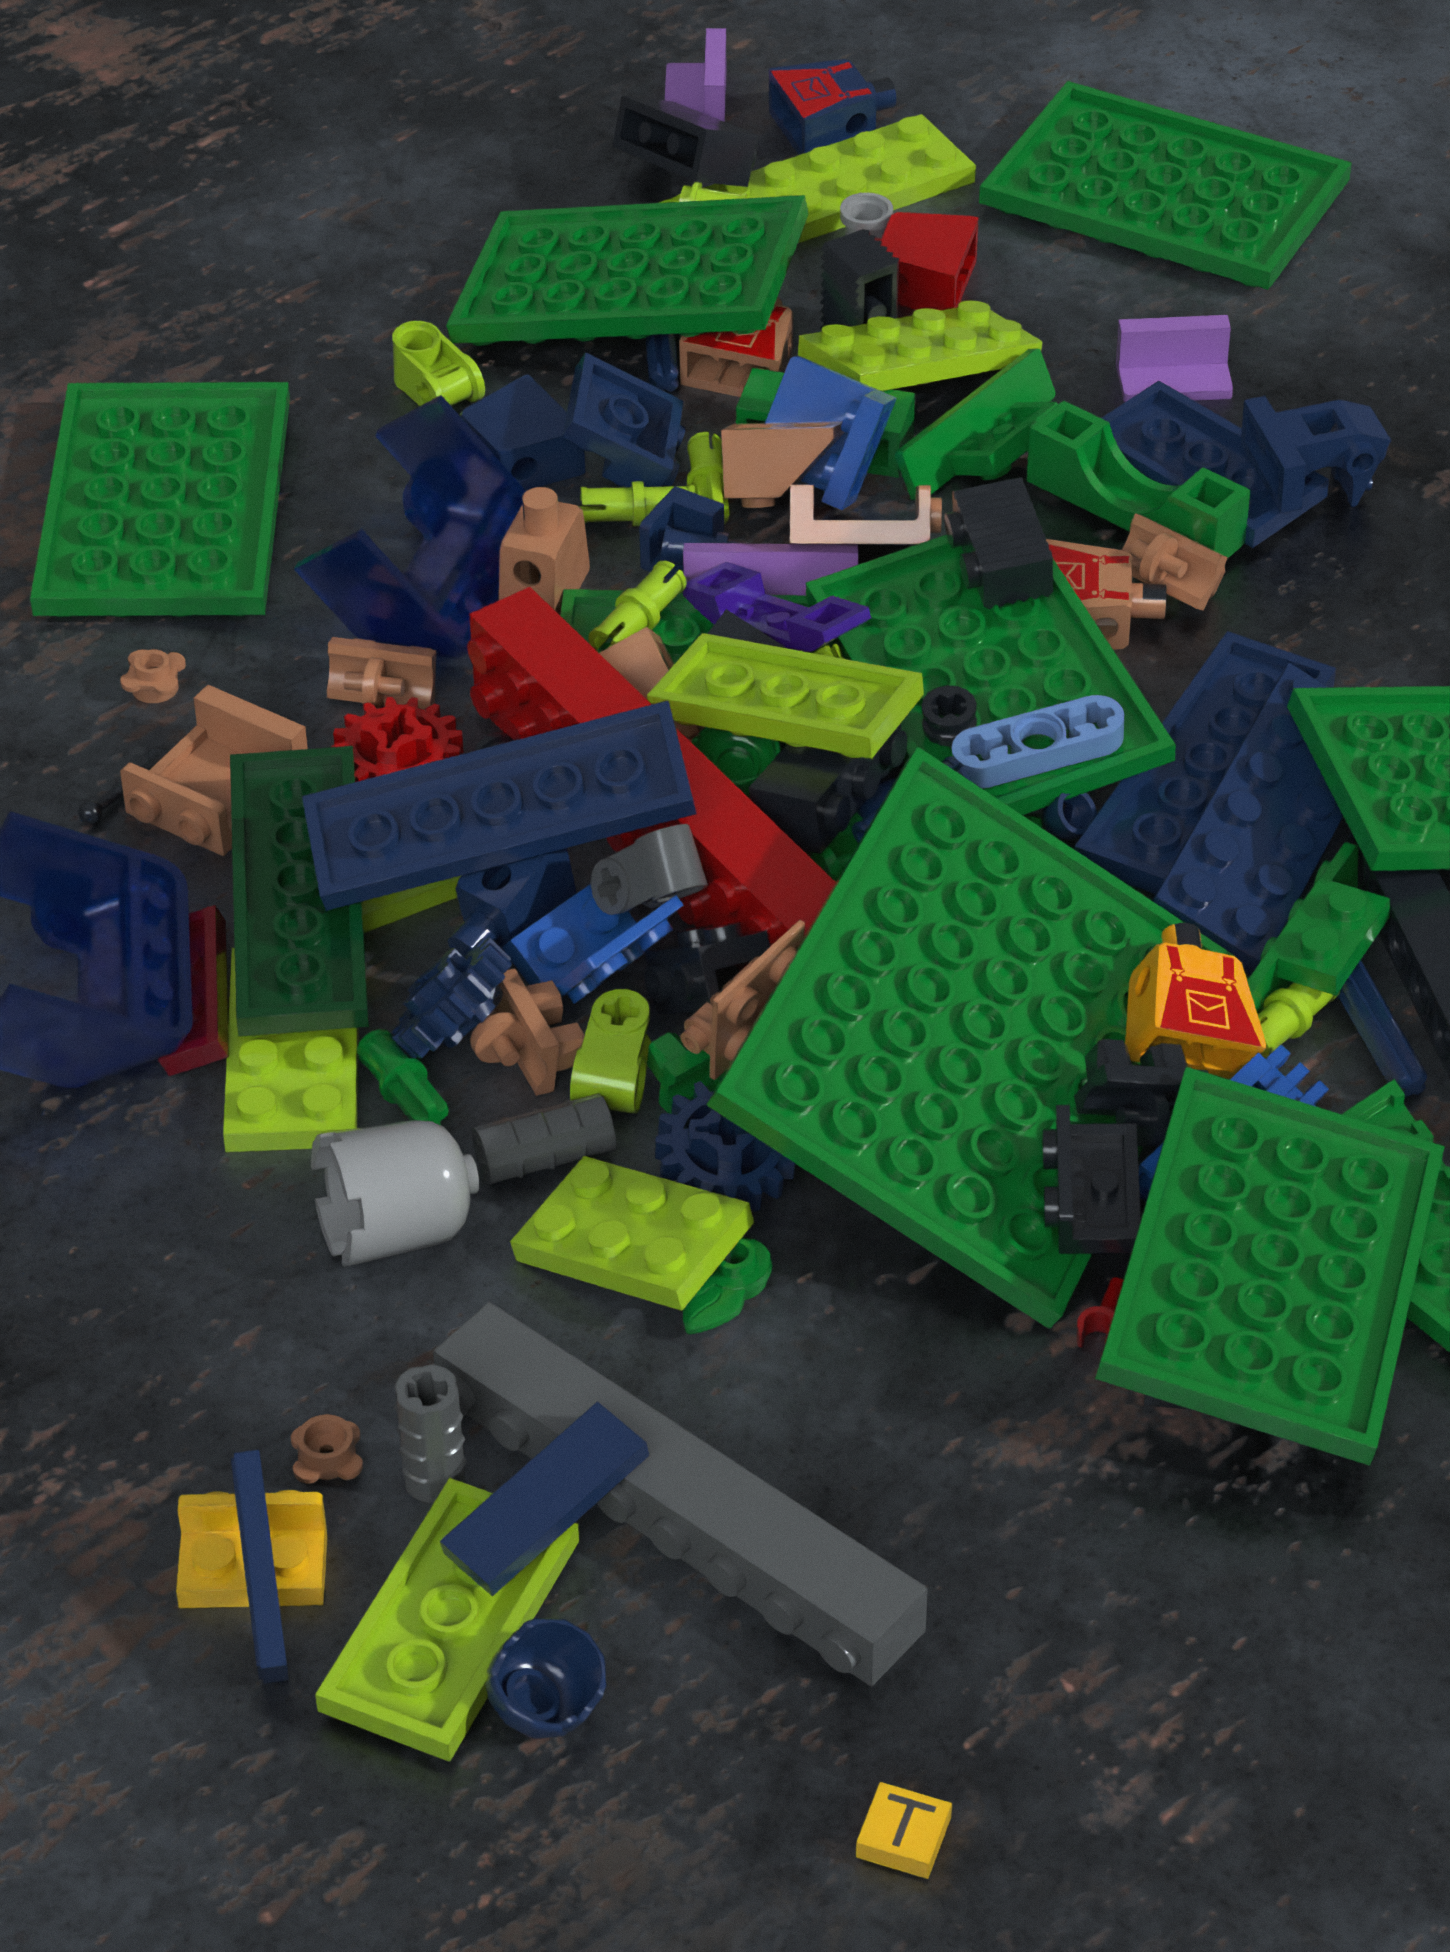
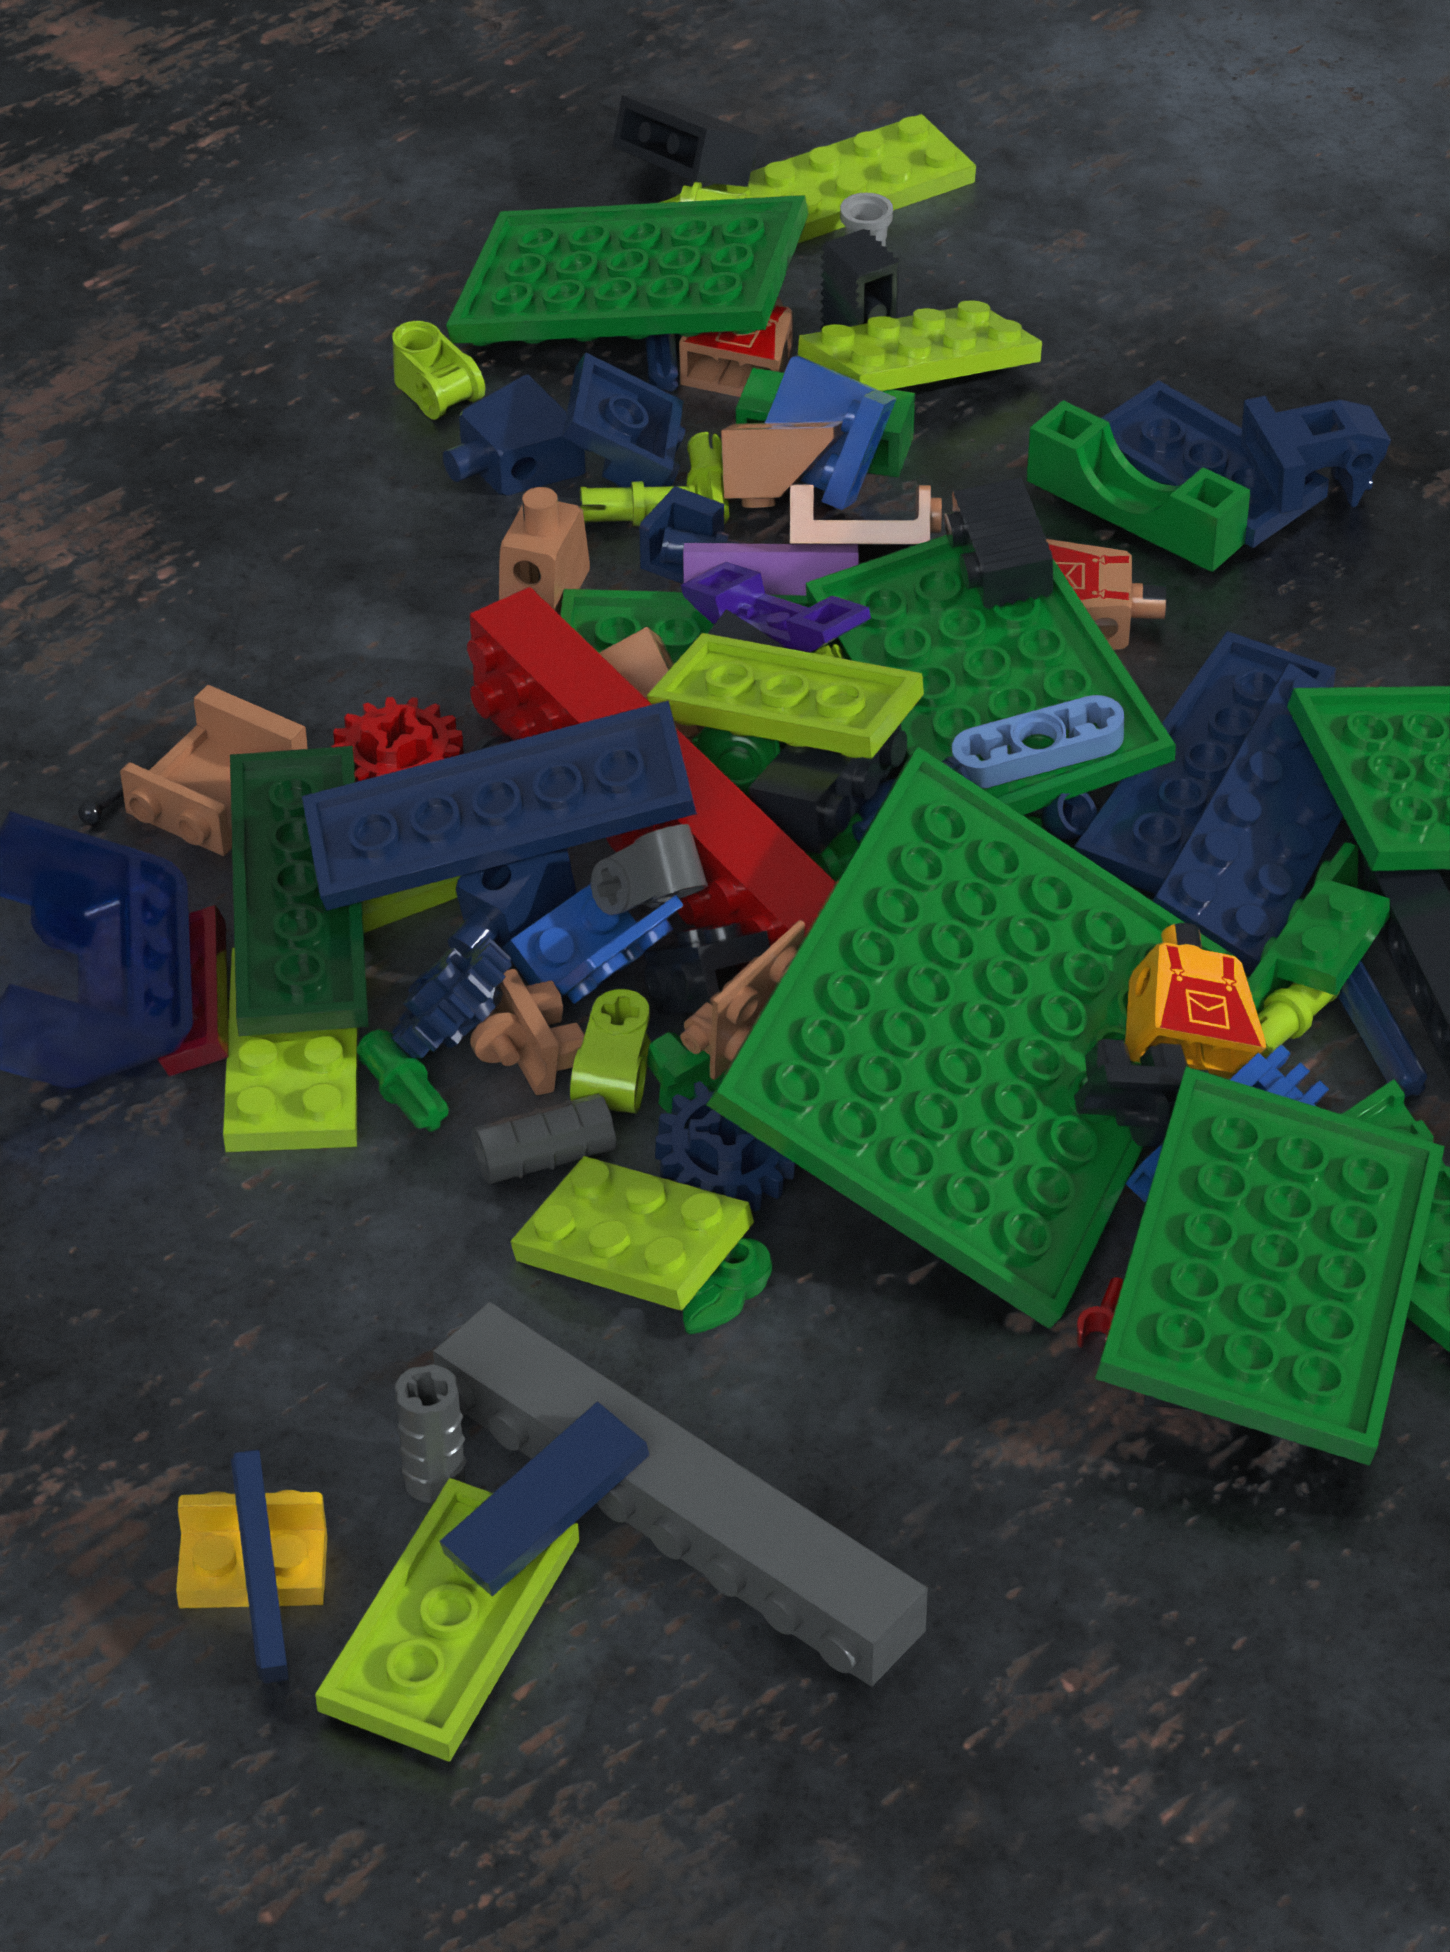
(153, 675): nougat plate -> none
(162, 500): green plate -> none
(323, 1435): nougat plate -> none
(373, 671): nougat hips -> none
(391, 1189): light grey cylinder -> none
(462, 508): clear blue windscreen -> none
(546, 1678): dark blue hair -> none
(639, 606): lime pin -> none
(701, 84): medium lavender panel -> none
(825, 102): dark blue torso -> none
(903, 1830): yellow tile -> none
(933, 257): red torso -> none
(947, 702): black bush -> none
(983, 429): green bracket -> none
(1096, 1185): black bracket -> none
(1166, 184): green plate -> none
(1169, 558): nougat hips -> none
(1179, 352): medium lavender panel -> none

